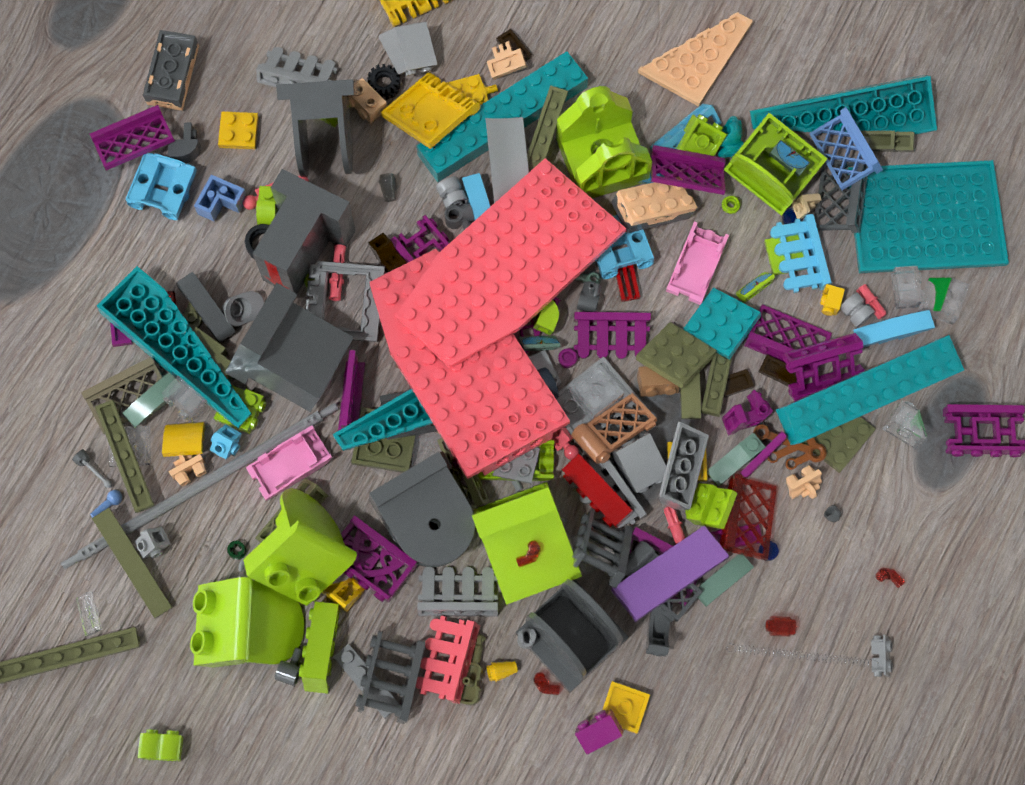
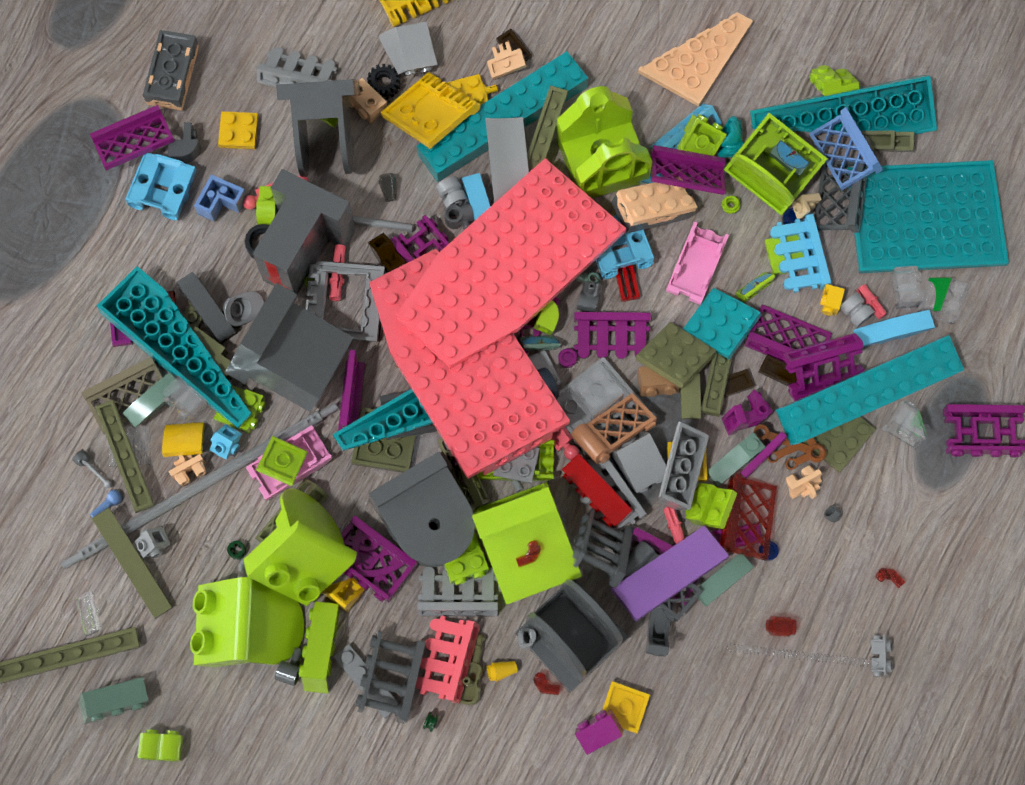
(113, 700): none -> sand green wedge
(281, 461): none -> lime tile
(383, 224): none -> light grey bar
(430, 721): none -> dark green bush
(467, 565): none -> lime plate
(833, 82): none -> lime plate

